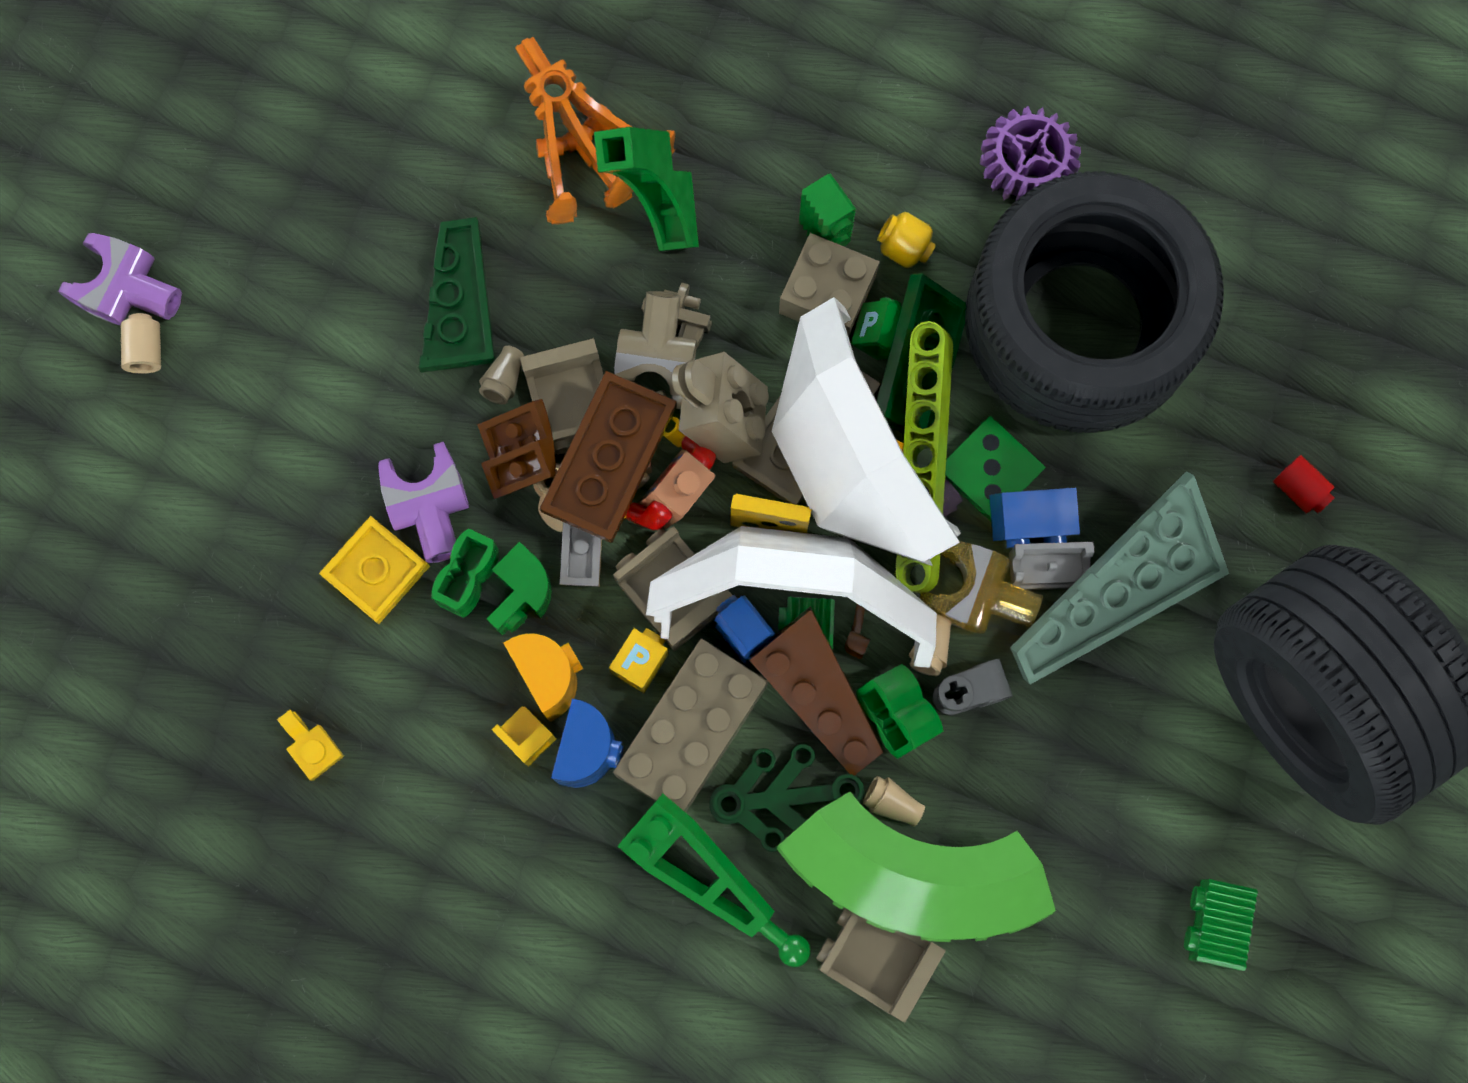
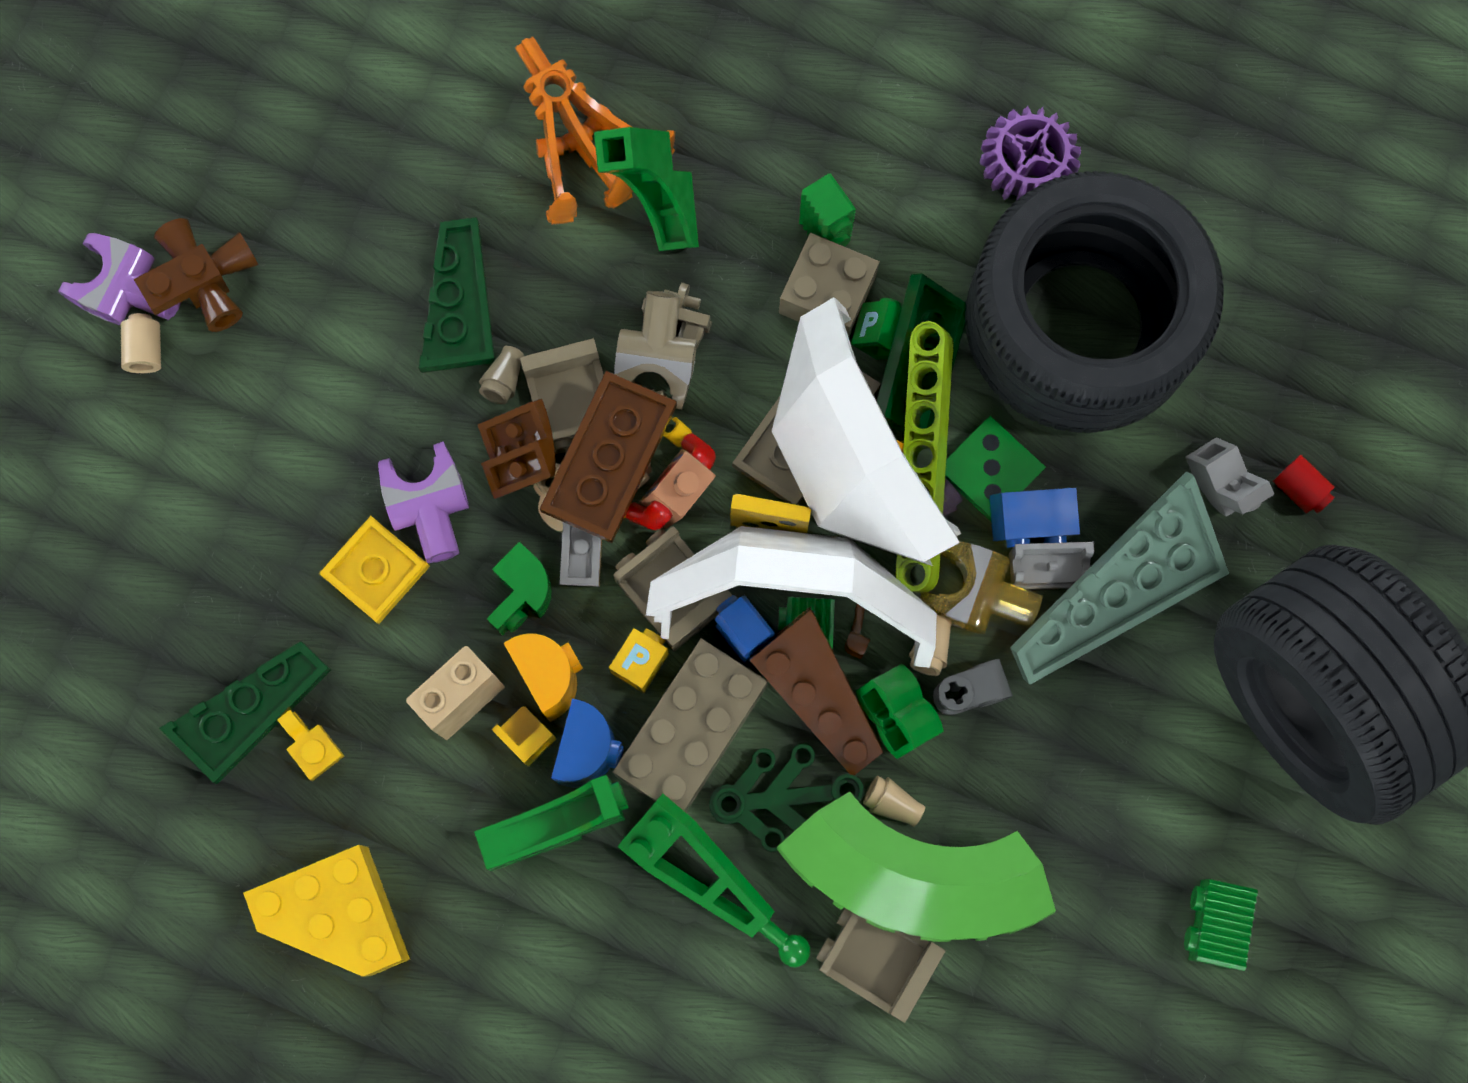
(195, 275): none -> reddish brown brick
(234, 721): none -> dark green wing
(333, 913): none -> yellow brick
(455, 693): none -> tan panel
(471, 564): green brick -> none
(552, 824): none -> green arch
(721, 406): dark tan brick -> none
(906, 239): yellow head -> none
(1225, 479): none -> light grey brick

